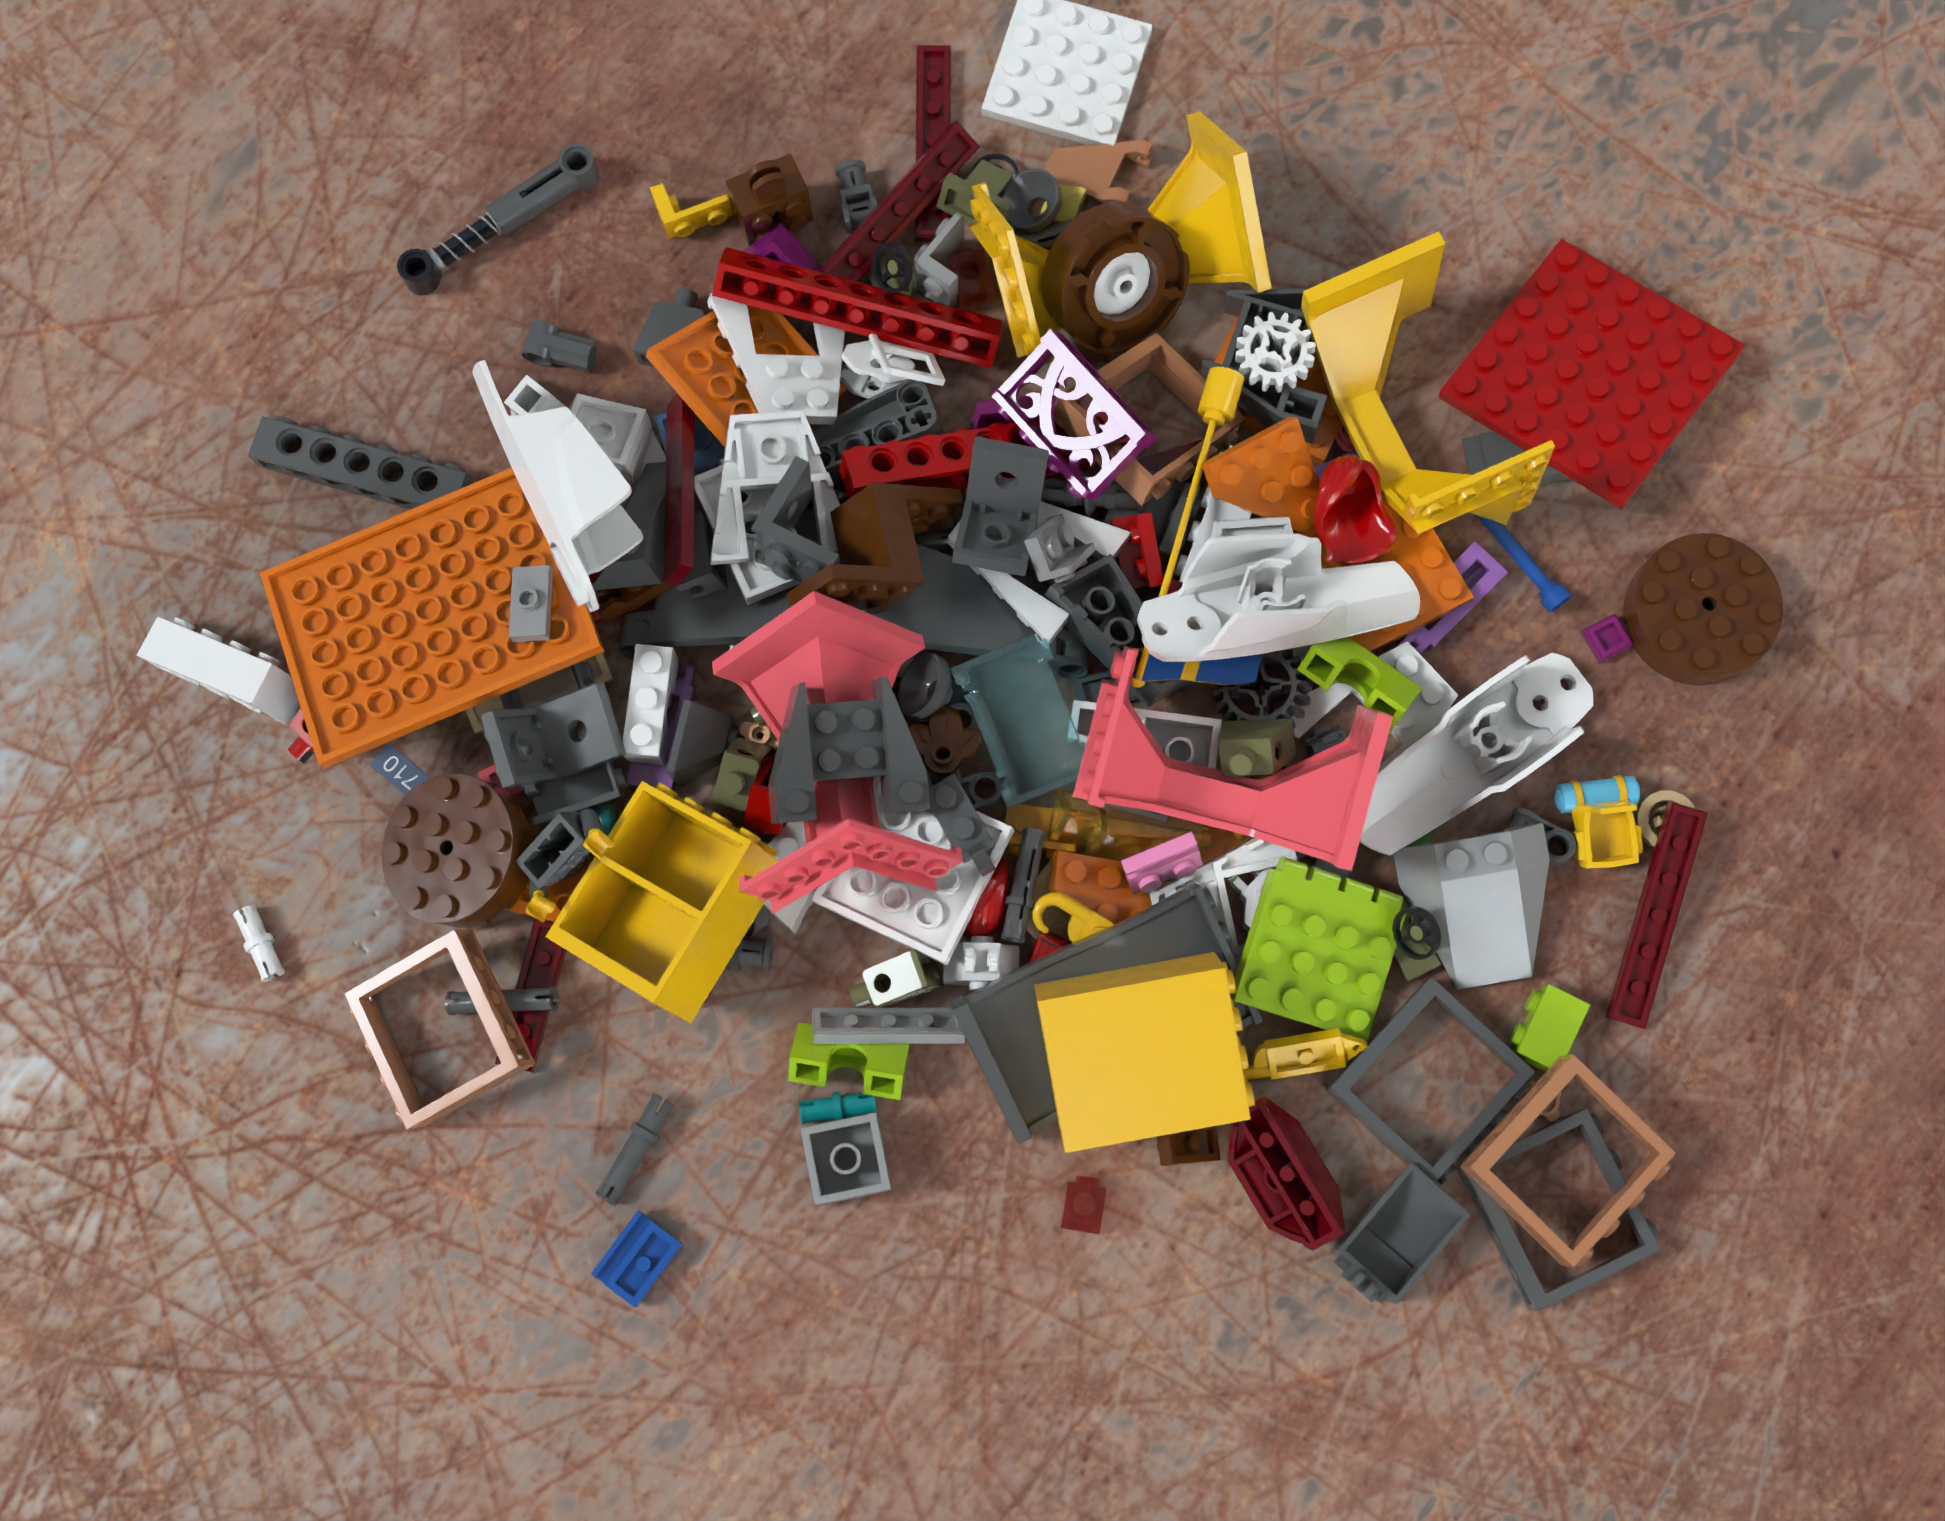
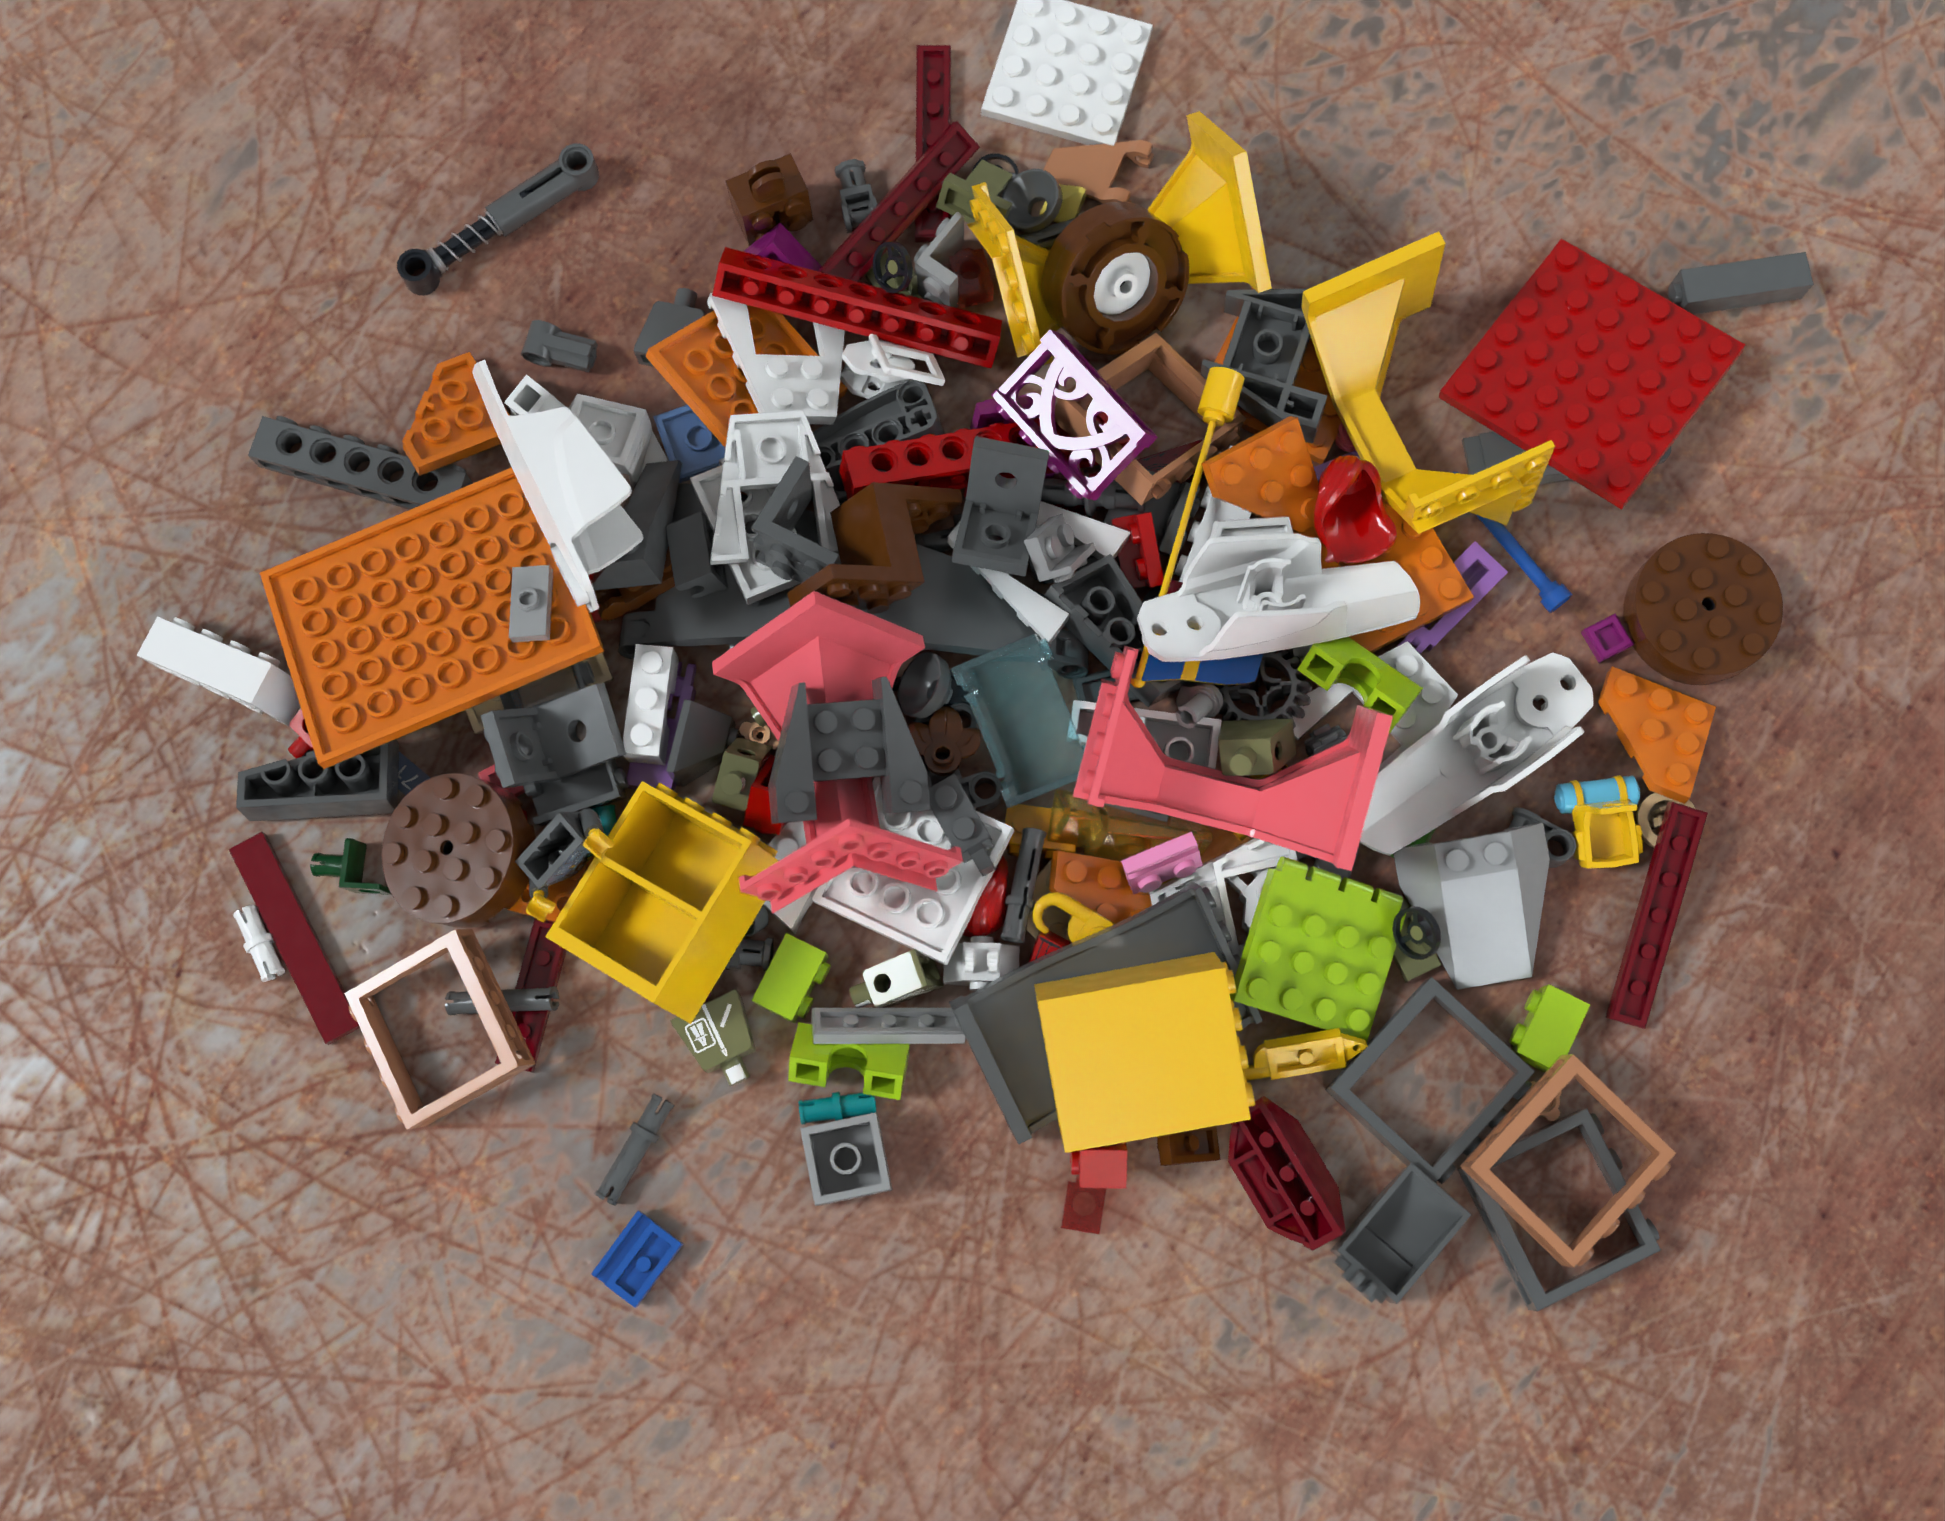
(294, 937): none -> dark red tile
(306, 790): none -> dark grey wedge
(348, 868): none -> dark green bracket
(449, 418): none -> orange plate
(679, 491): dark red tile -> none
(684, 222): yellow bracket -> none
(720, 1036): none -> olive torso
(791, 979): none -> lime brick
(1101, 1166): none -> brick
(1196, 702): none -> light grey arm
(1269, 366): white gear -> none
(1659, 729): none -> orange plate
(1741, 283): none -> dark grey brick

